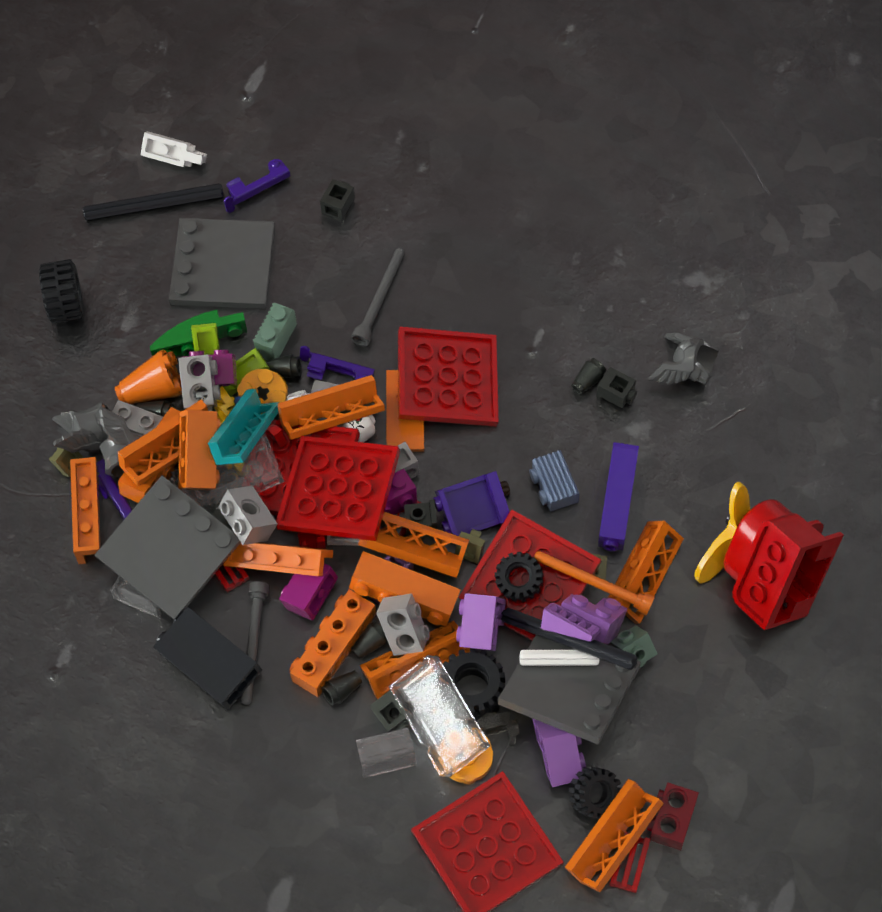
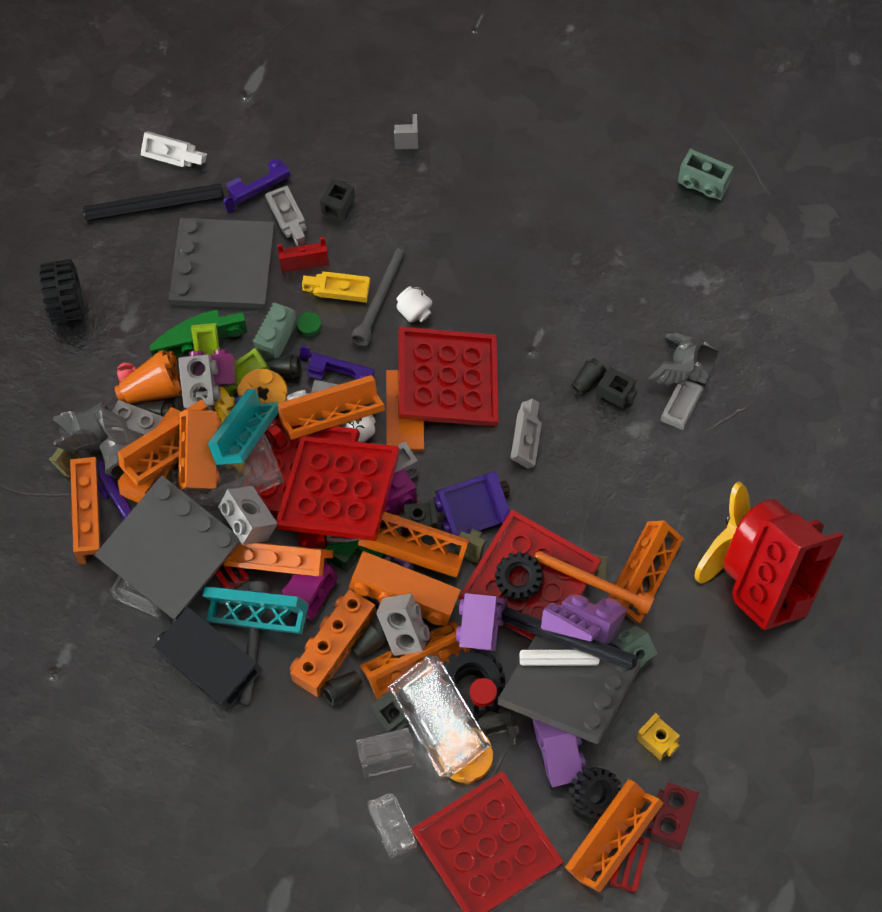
(124, 370): none -> coral hinge
(254, 600): none -> teal fence
(287, 214): none -> light grey hinge
(303, 256): none -> red hinge
(309, 324): none -> green tile
(338, 286): none -> yellow hinge
(347, 553): none -> dark green slope
(391, 825): none -> clear hinge
(406, 135): none -> light grey panel
(414, 304): none -> white head
(483, 692): none -> red tile
(526, 434): none -> light grey hinge
(554, 480): sand blue brick -> none
(618, 496): dark purple slope -> none
(659, 748): none -> yellow brick
(682, 404): none -> light grey tile
(705, 174): none -> sand green brick

